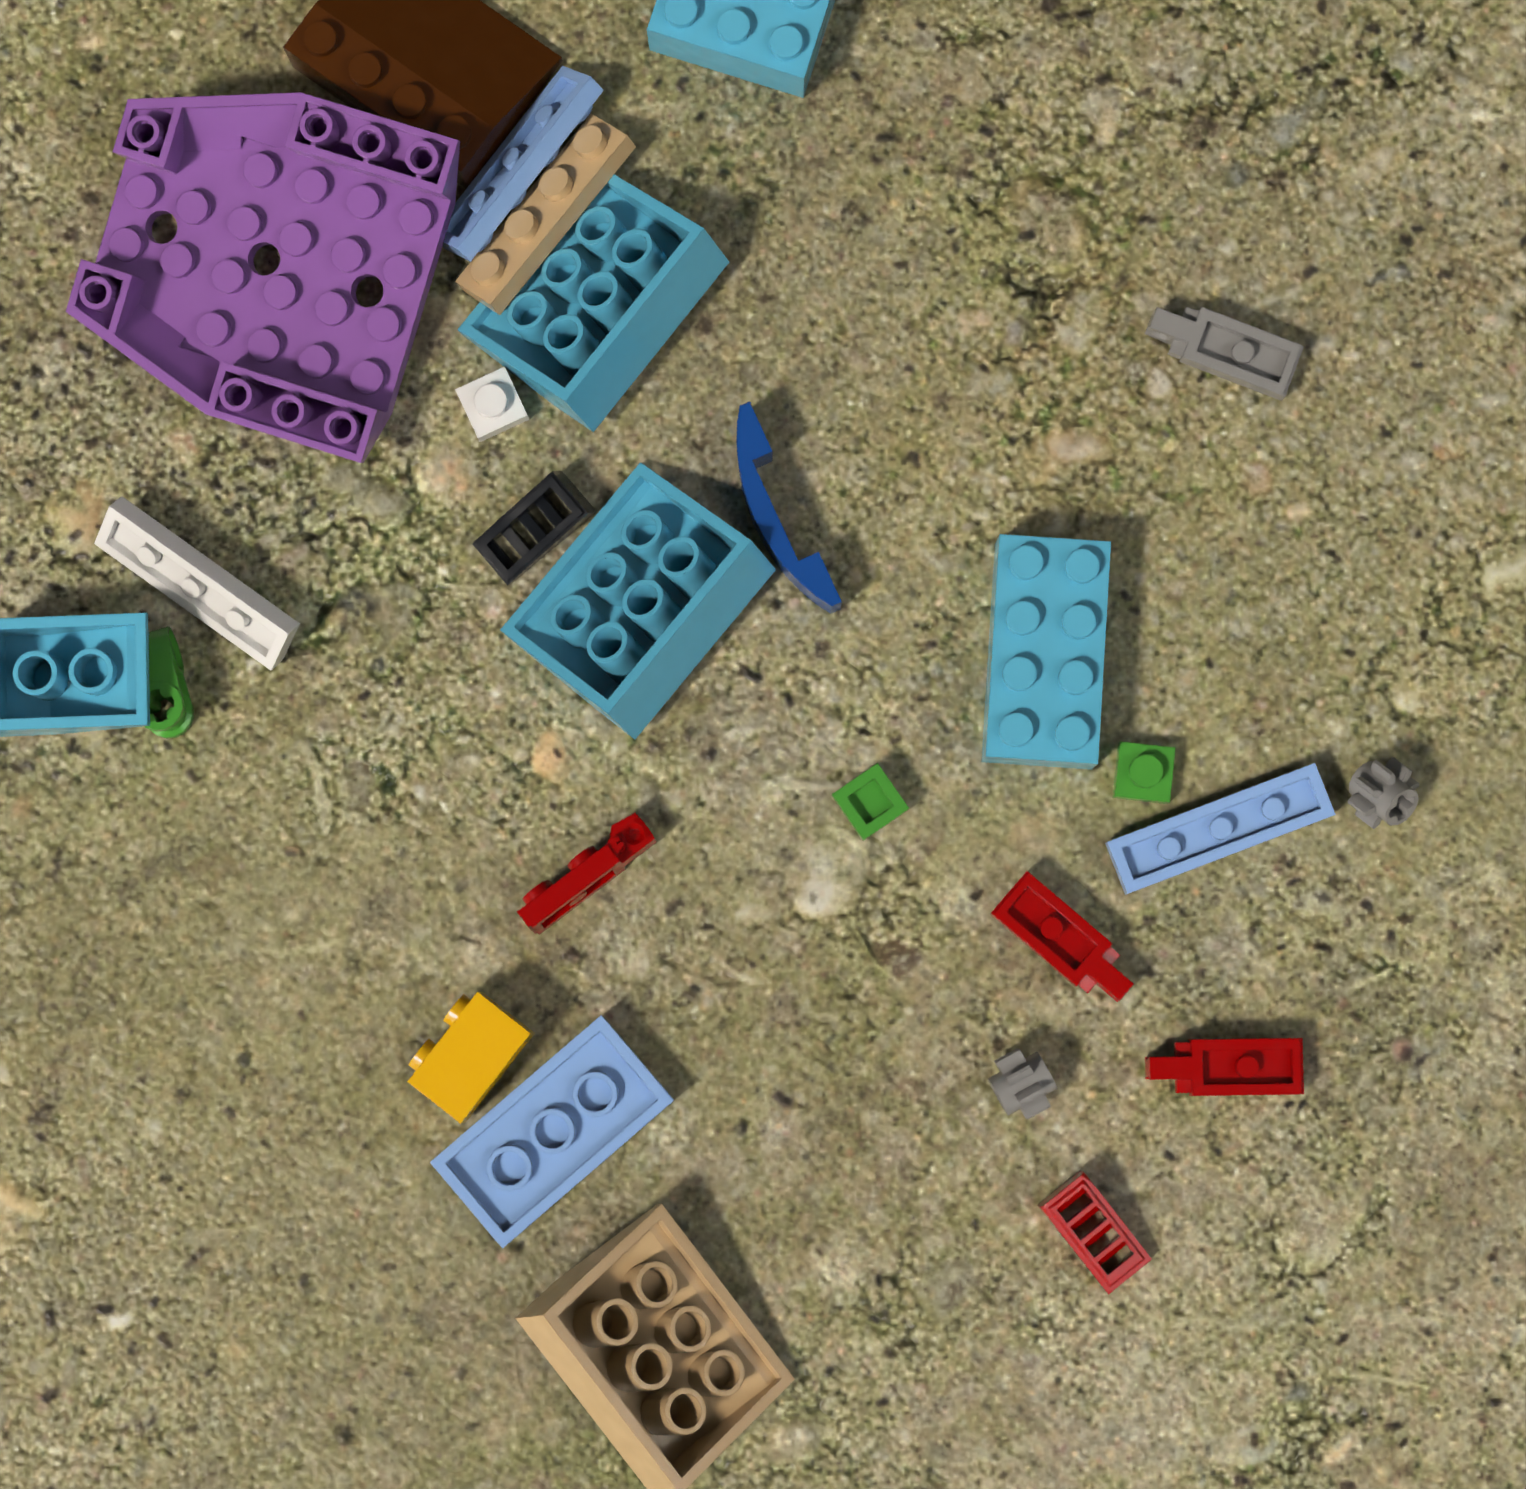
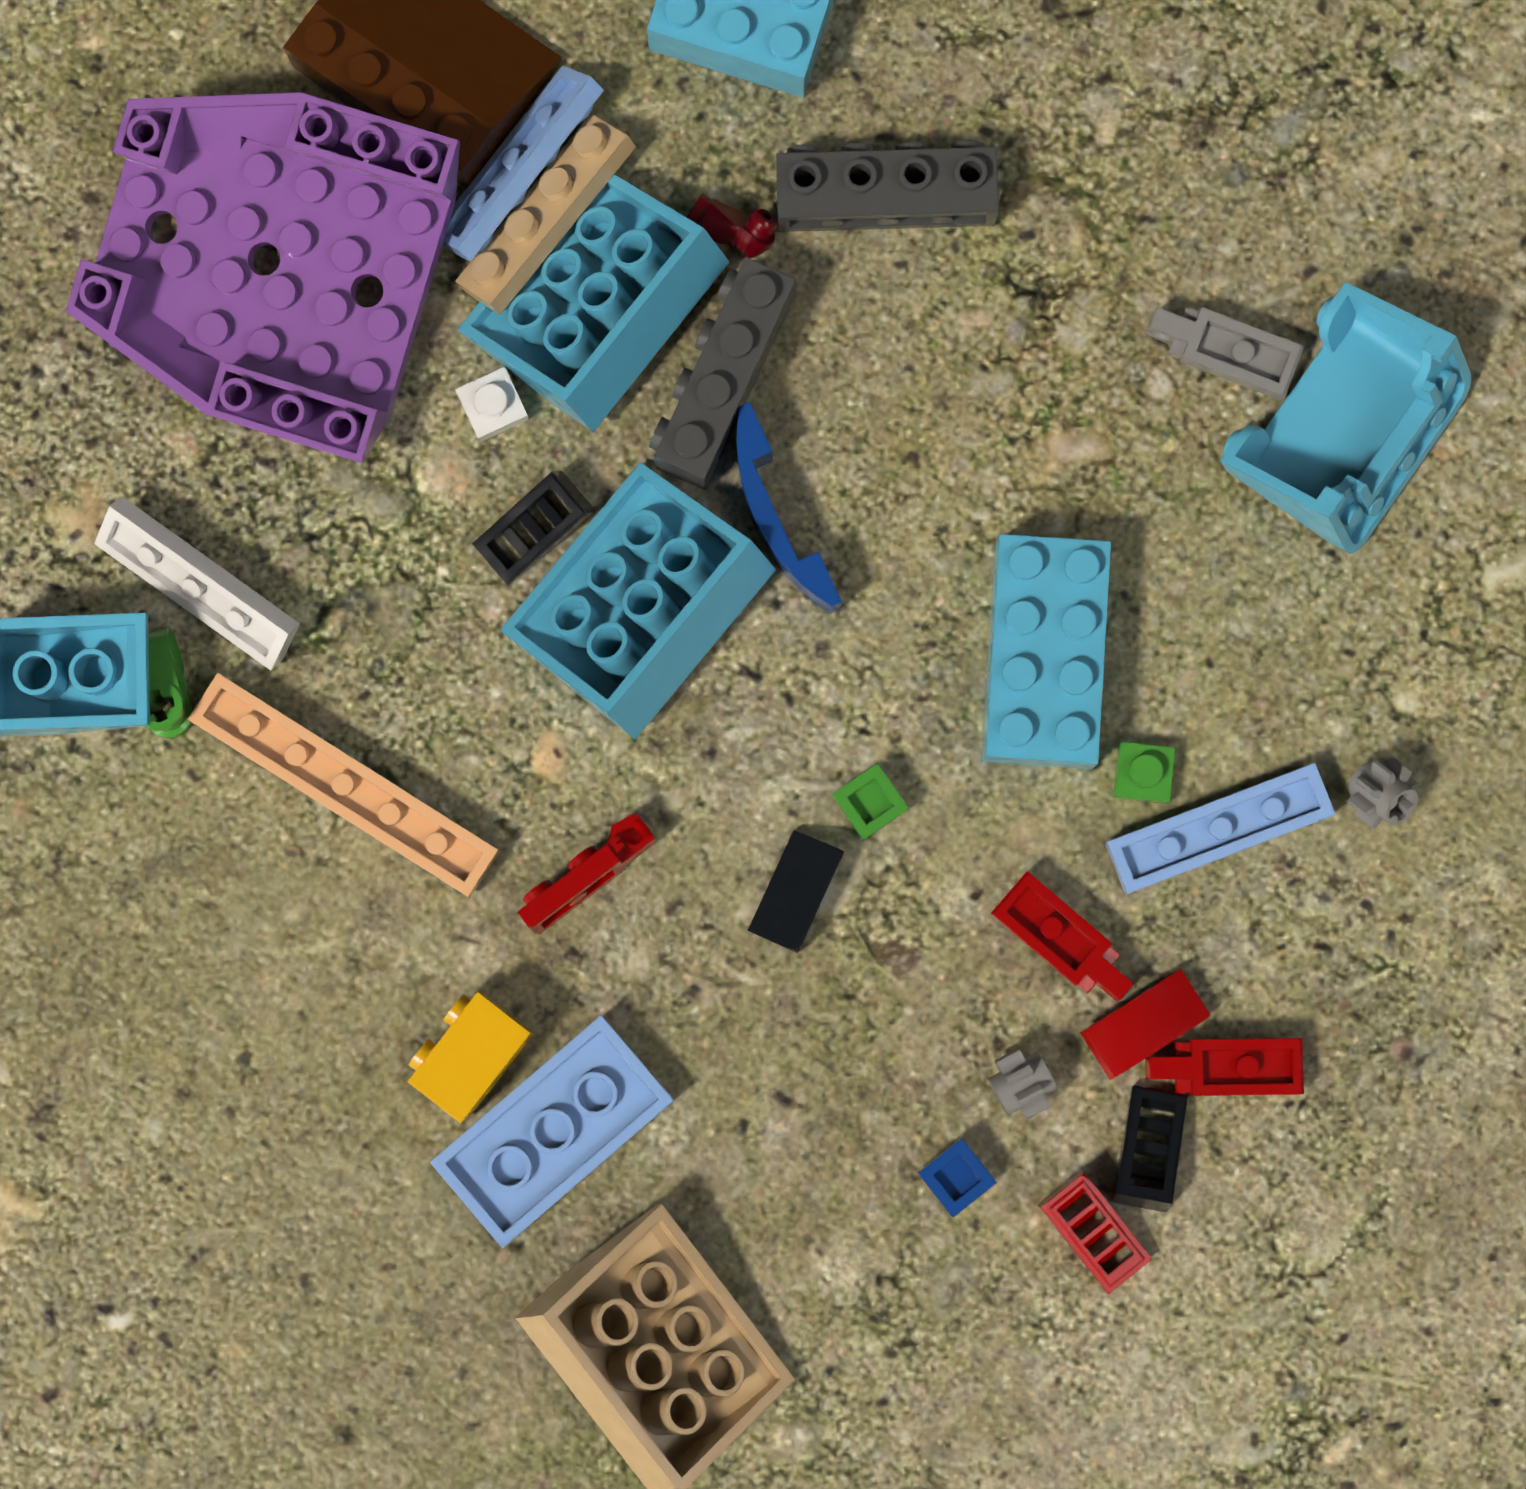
(343, 785): none -> light nougat plate
(725, 372): none -> dark grey brick
(732, 227): none -> dark red arm
(795, 891): none -> black slope
(887, 187): none -> dark grey brick
(956, 1177): none -> blue plate
(1140, 1196): none -> black slope
(1145, 1024): none -> red slope
(1354, 419): none -> medium azure windscreen

